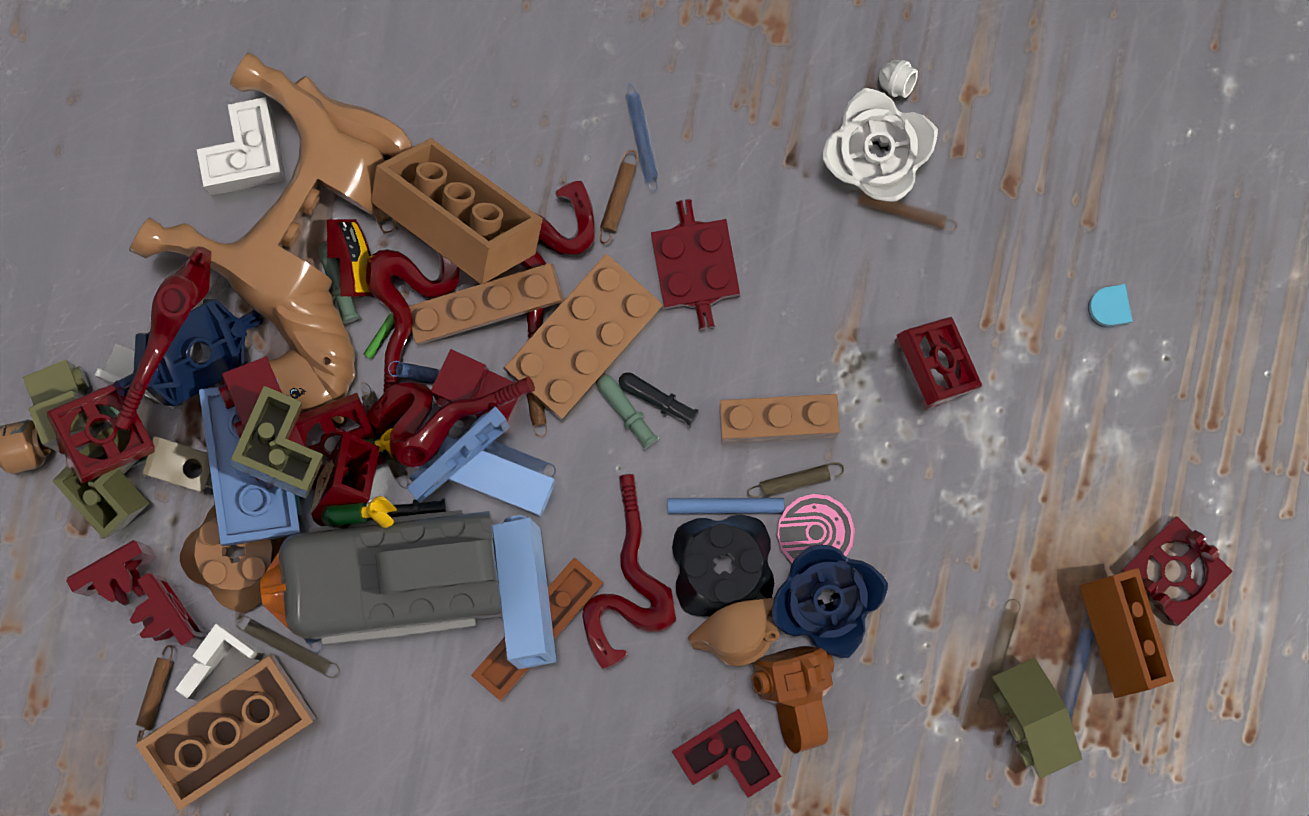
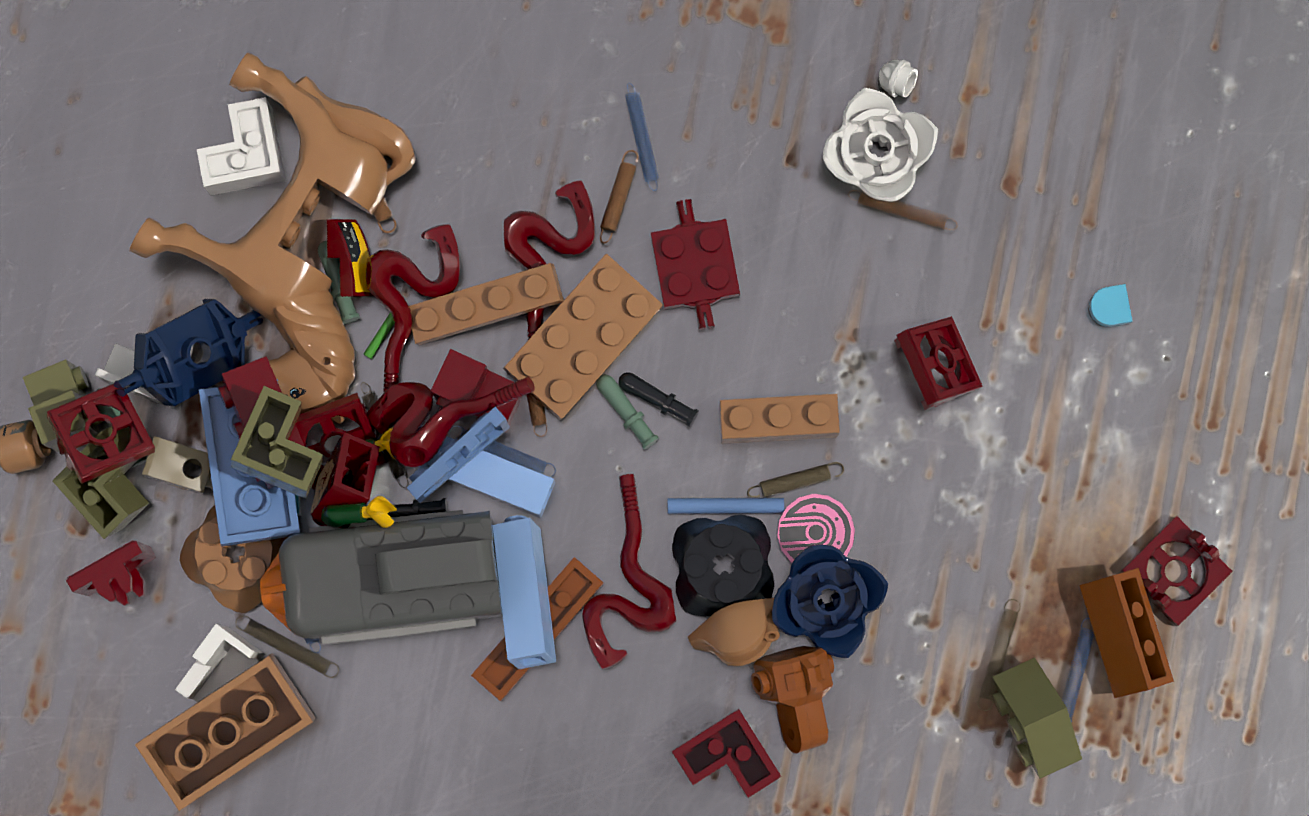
(153, 693): medium nougat piece -> none
(165, 614): dark red piece -> none
(169, 311): dark red animal -> none
(416, 372): medium blue piece -> none
(456, 210): medium nougat brick -> none

